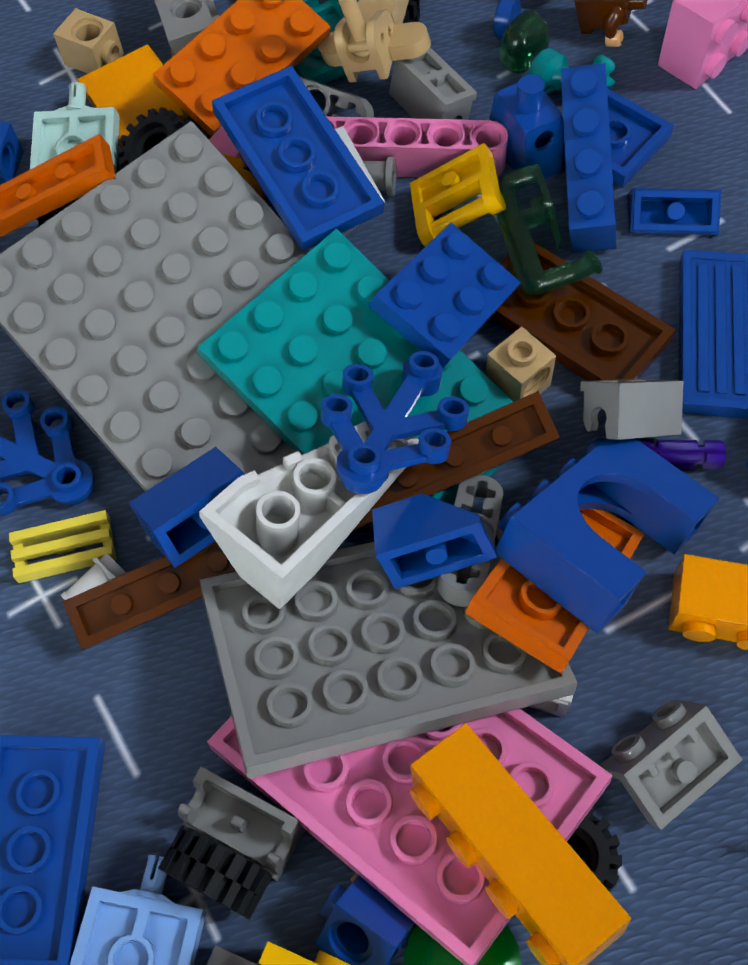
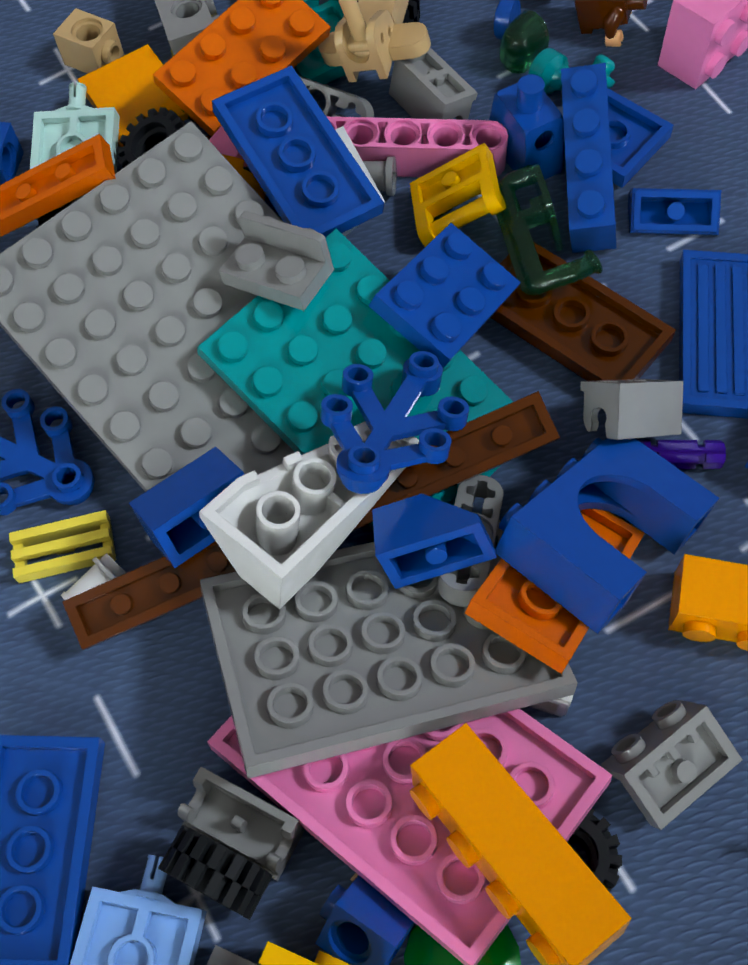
(278, 261): none -> light grey bracket
(521, 365): tan brick -> none

